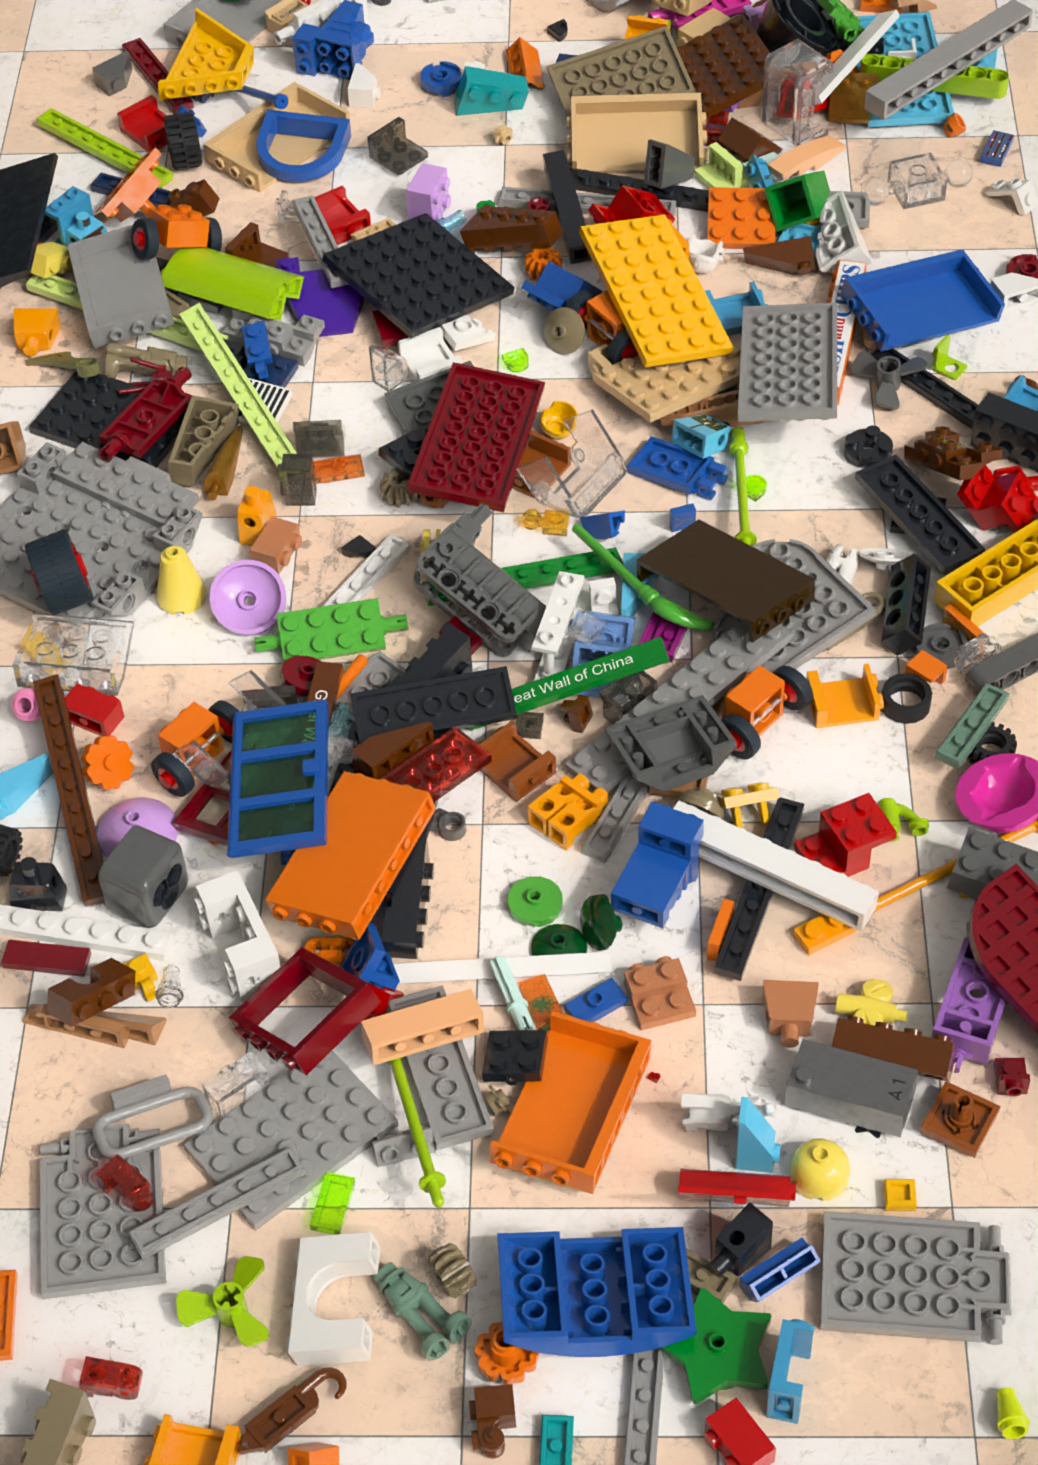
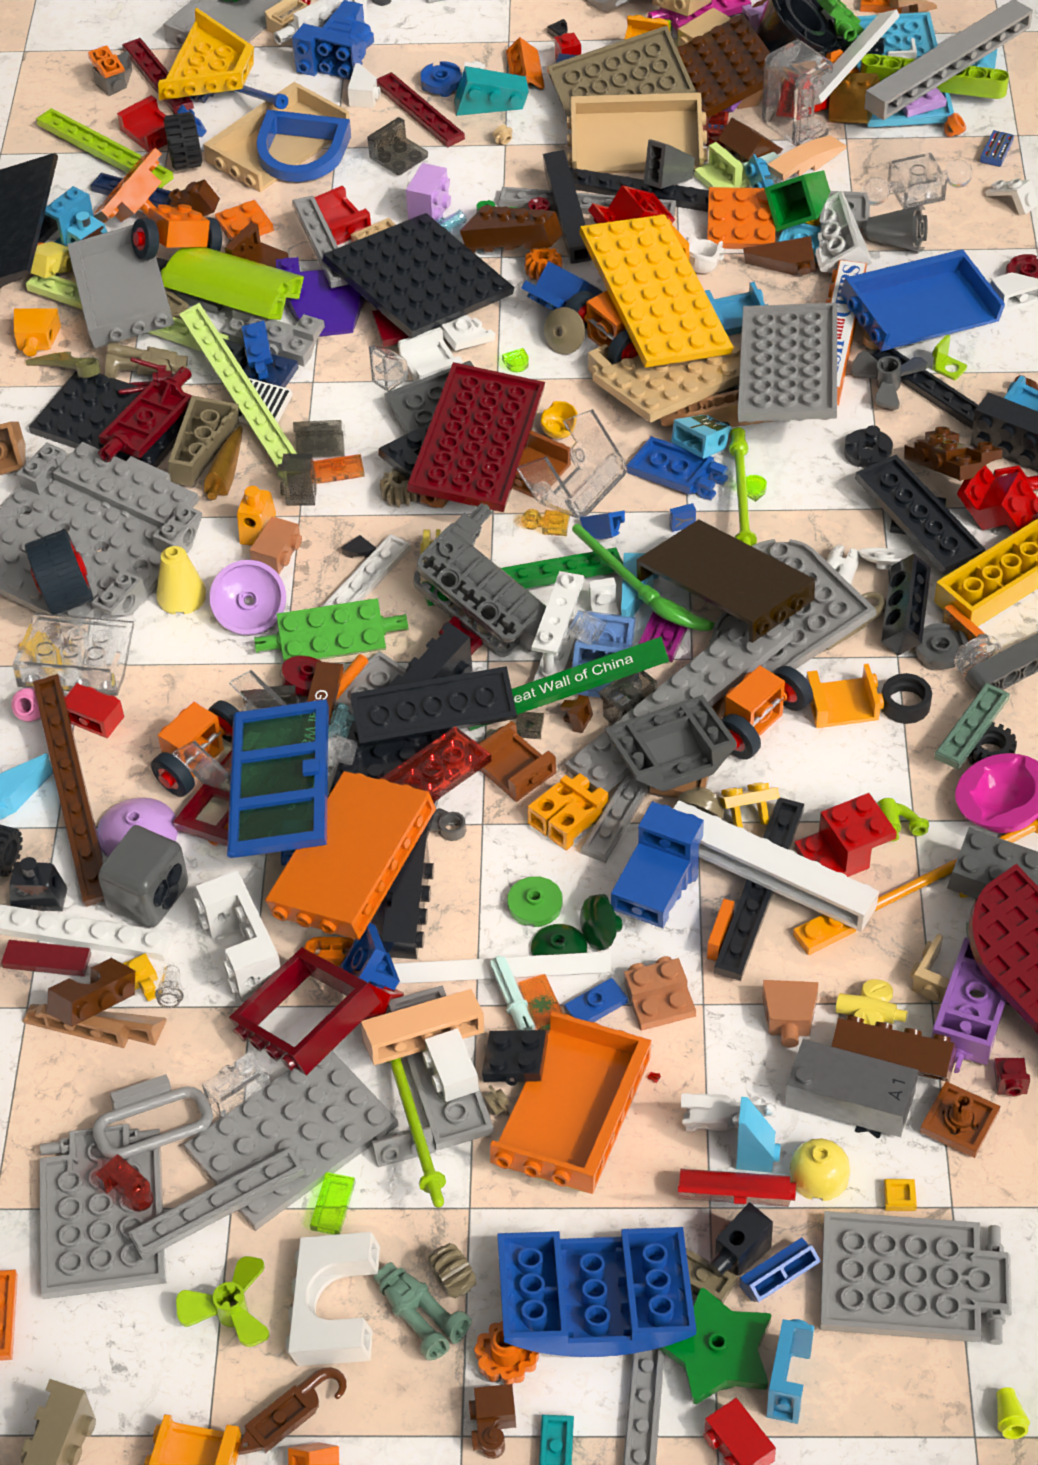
(105, 62): none -> orange slope
(107, 762): orange plant -> none
(110, 1378): clear red leg -> none
(238, 217): none -> orange plate
(284, 208): clear bracket -> none
(388, 750): reddish brown slope -> none
(420, 110): none -> dark red tile
(451, 1064): none -> white brick
(567, 44): none -> red brick
(899, 228): none -> dark grey cone
(926, 982): none -> tan bracket
(927, 667): orange panel -> none
(930, 101): none -> lavender plate

